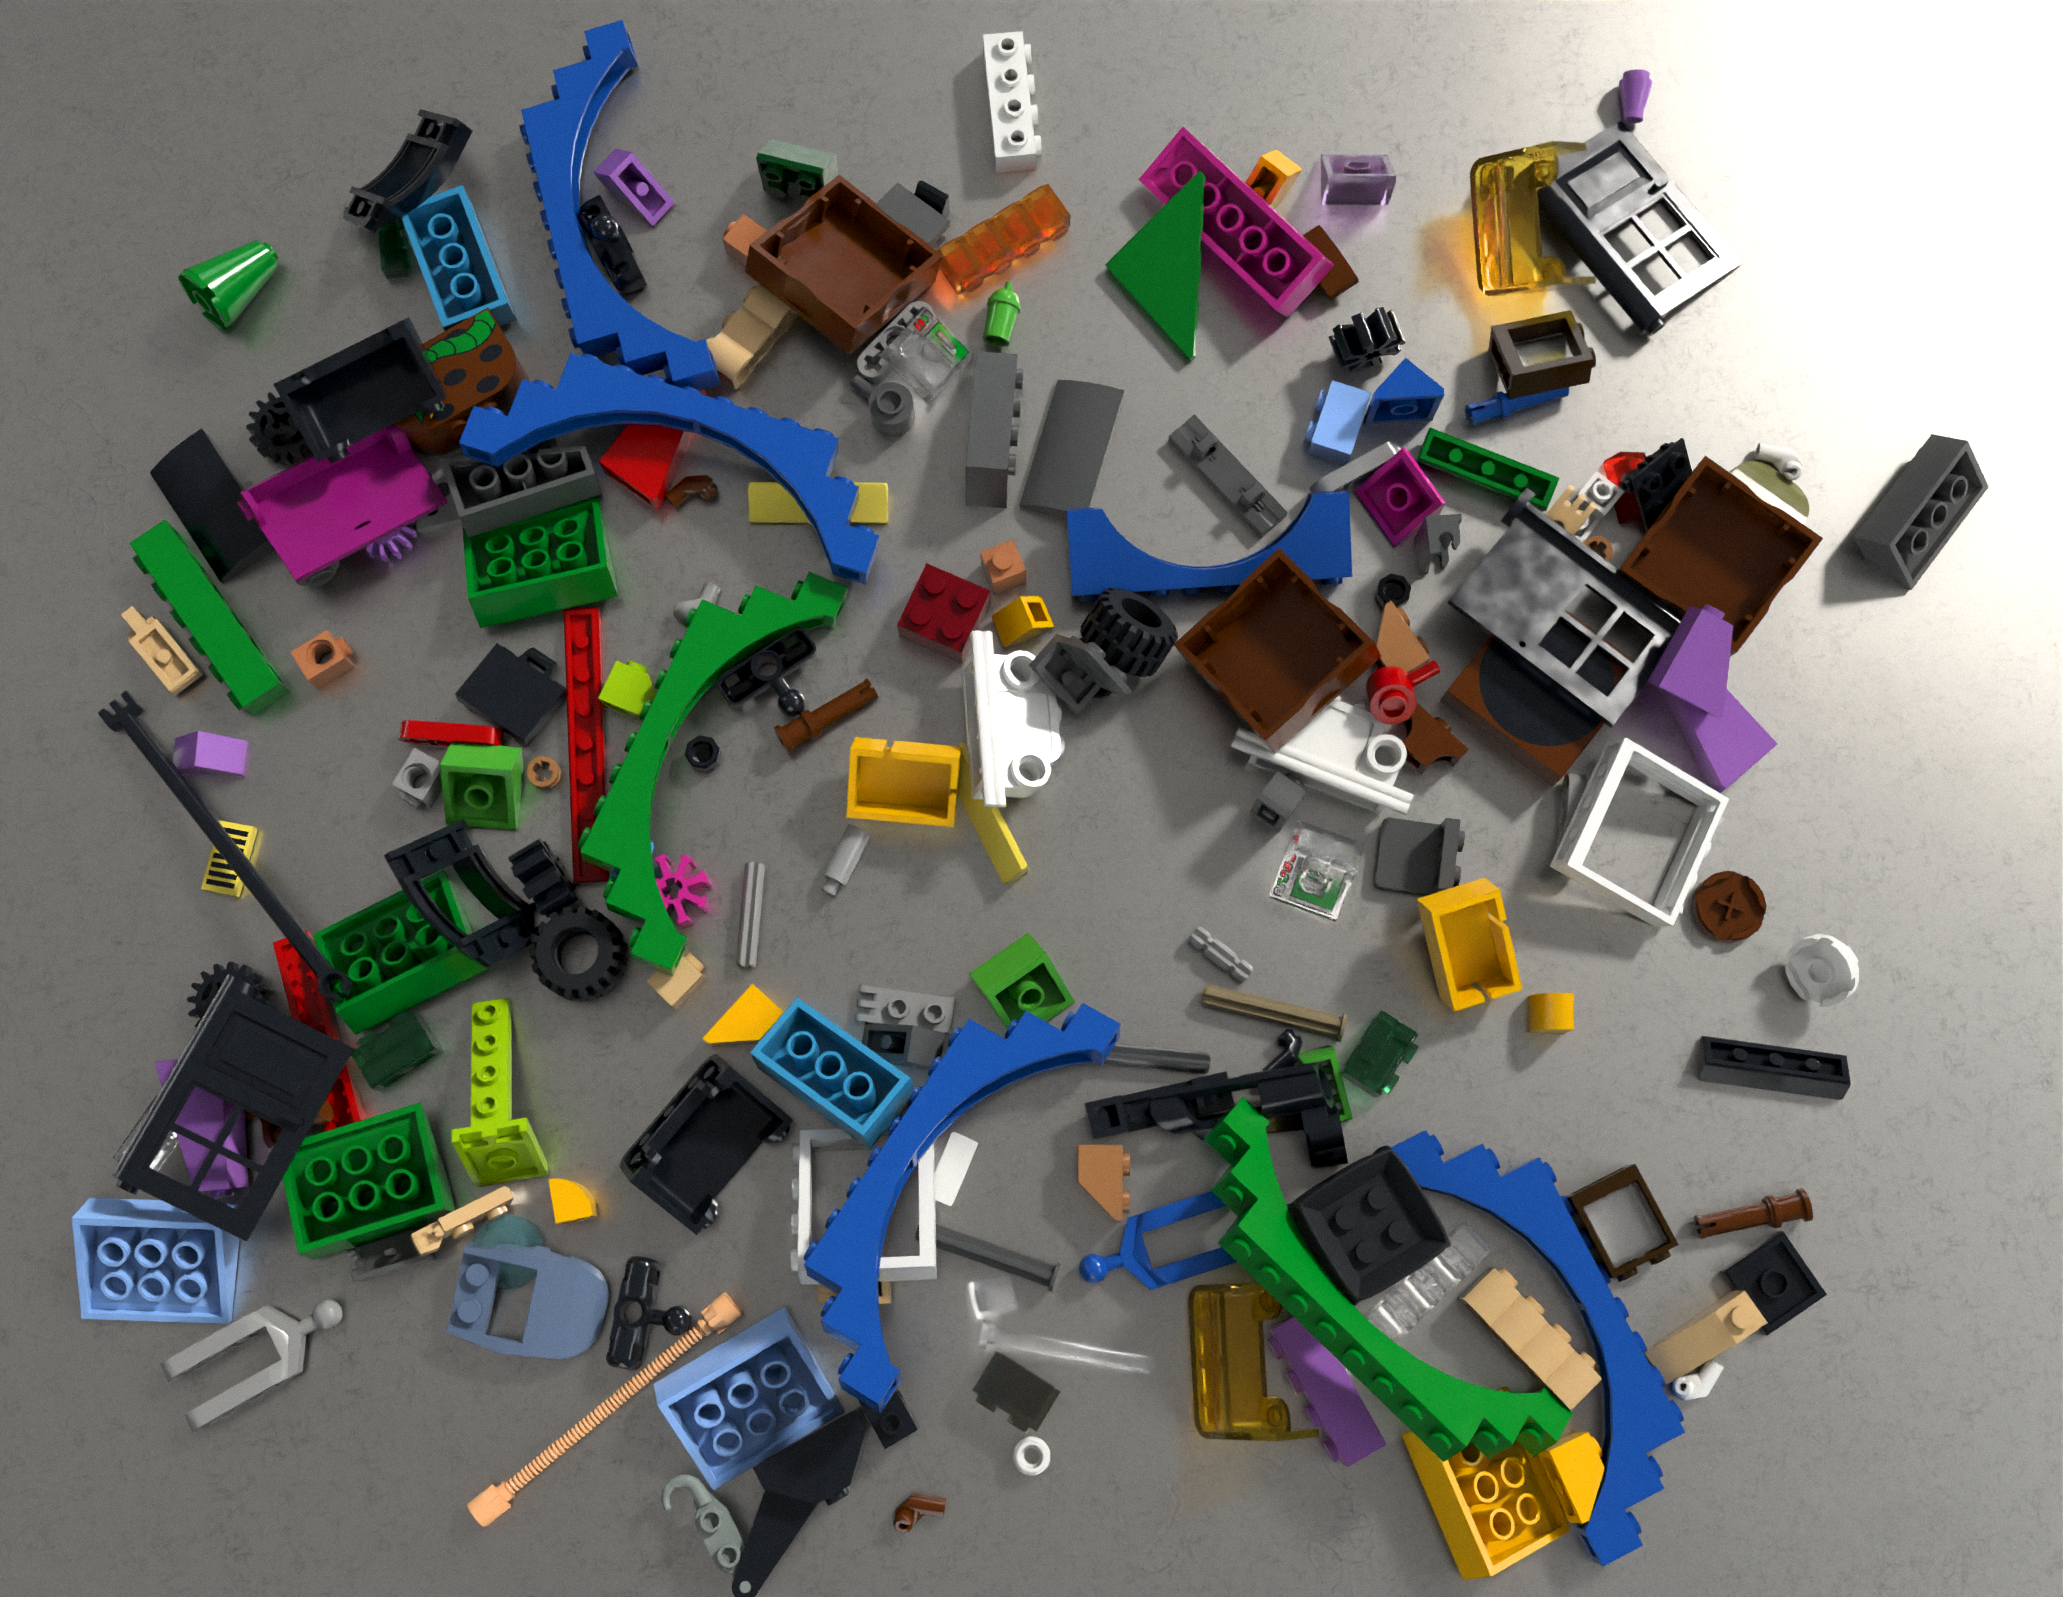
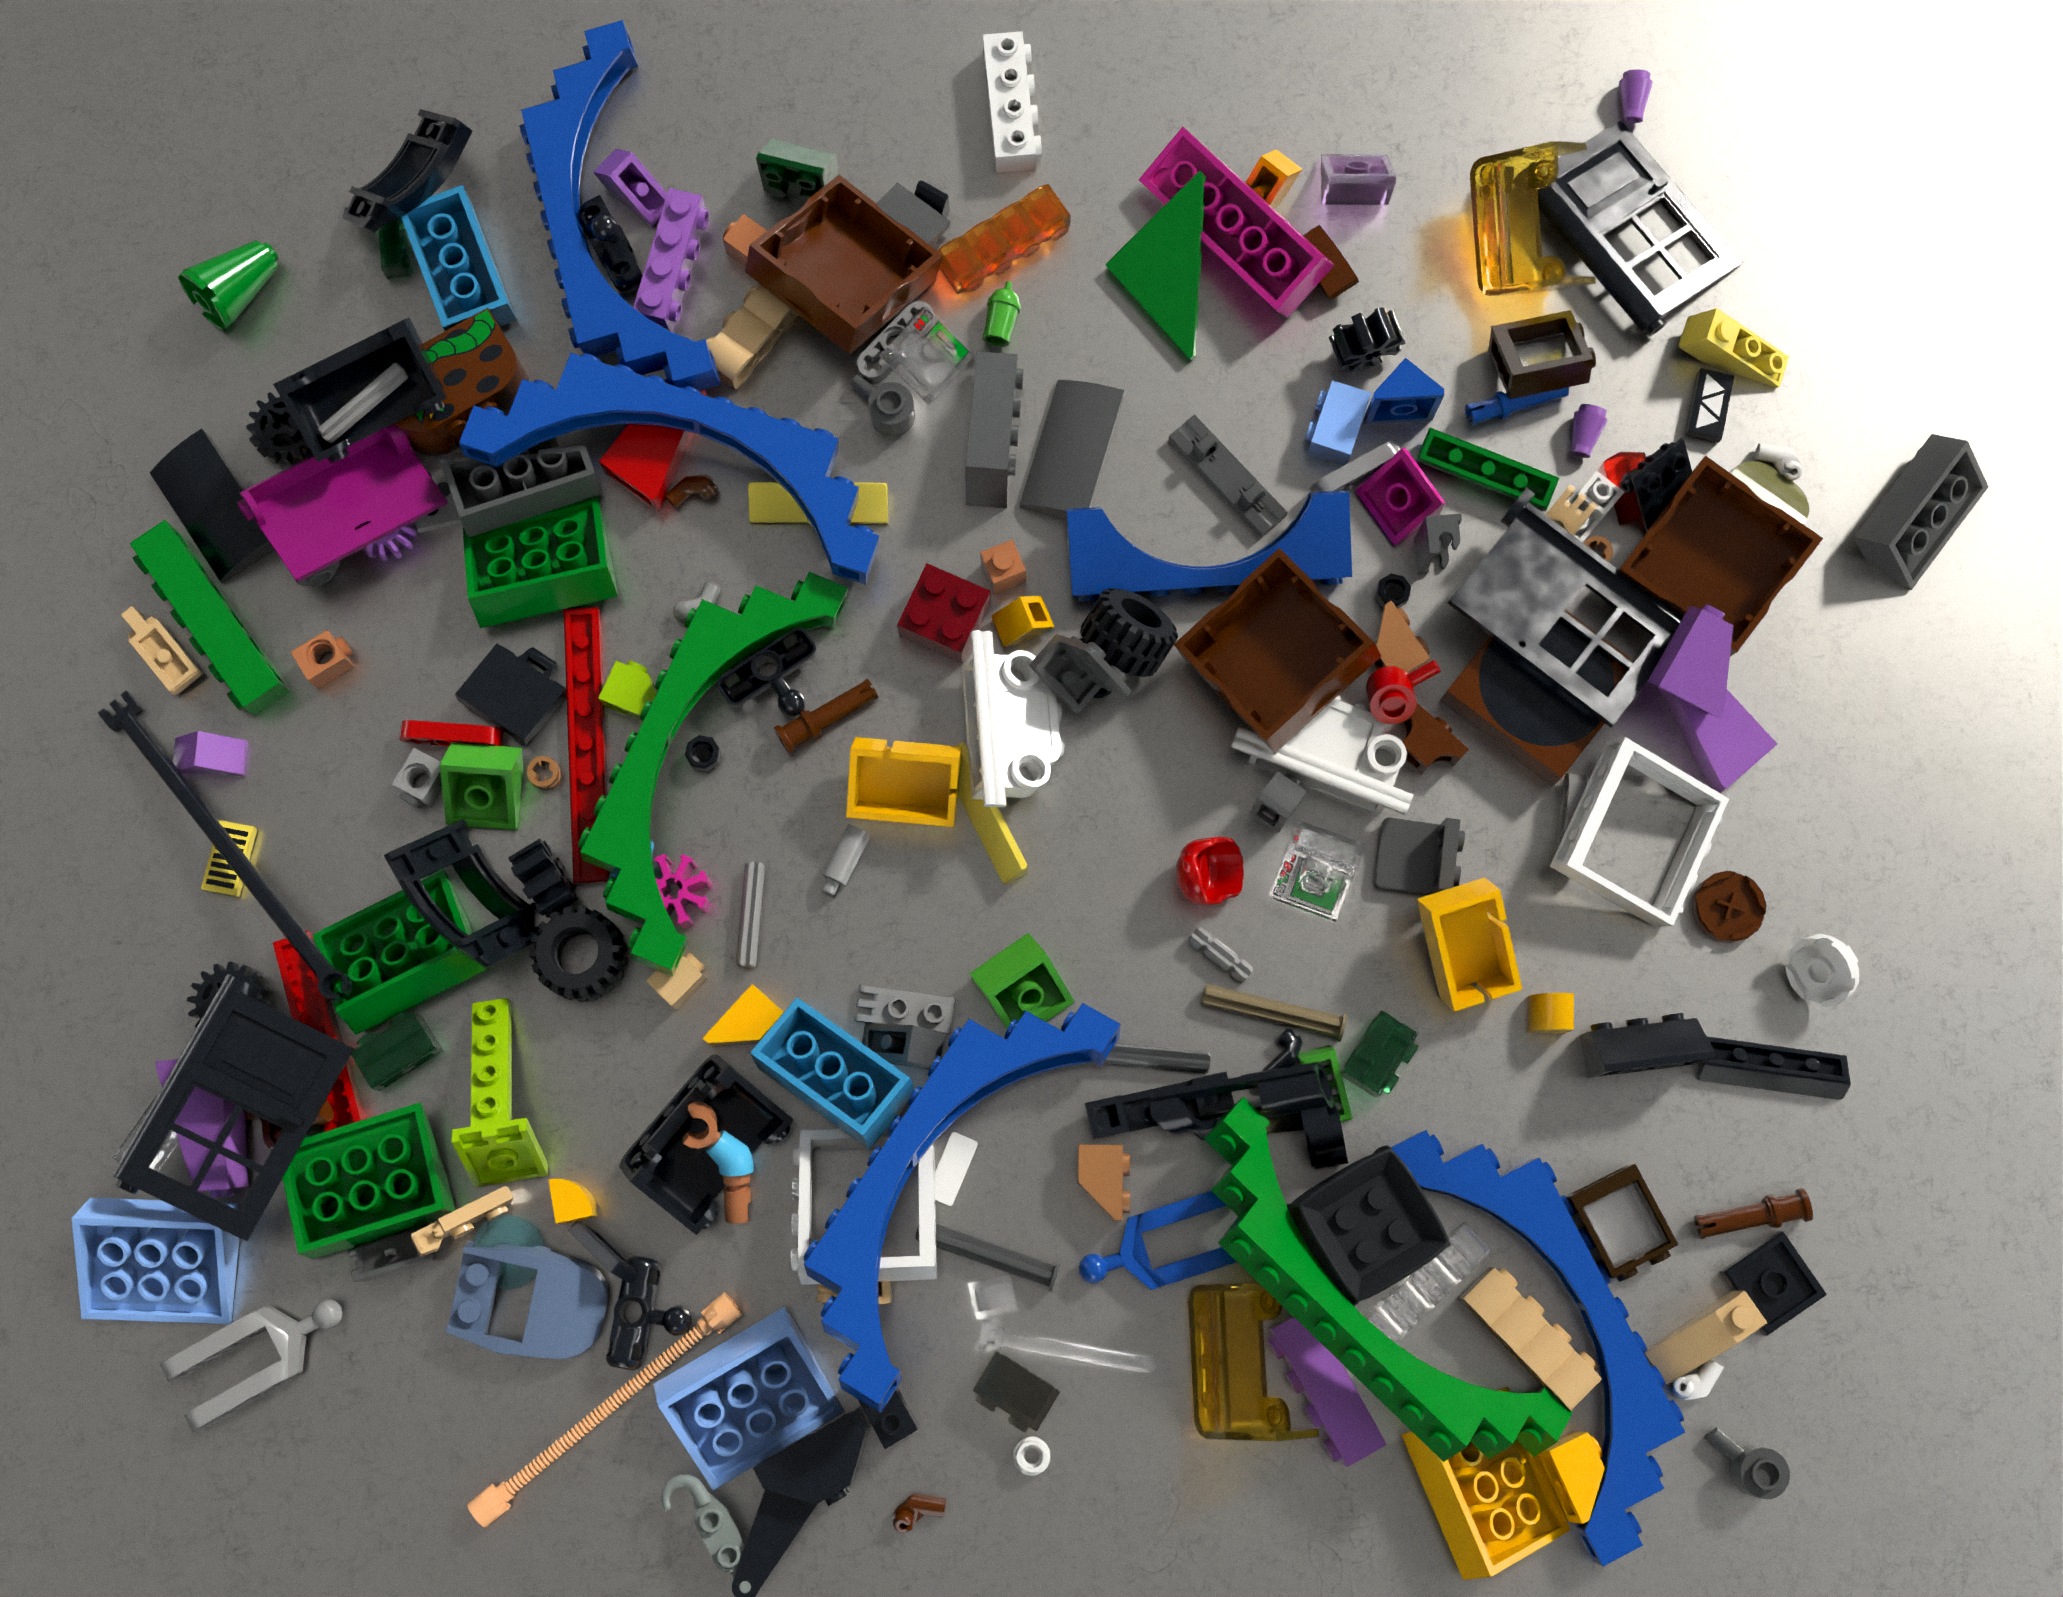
(363, 403): none -> light grey axle
(603, 1251): none -> black tile
(671, 258): none -> medium lavender brick
(732, 1158): none -> nougat piece
(1210, 870): none -> red piece
(1587, 428): none -> medium lavender cone
(1645, 1046): none -> black slope
(1709, 405): none -> black tile
(1732, 347): none -> light yellow slope
(1753, 1468): none -> dark grey piece

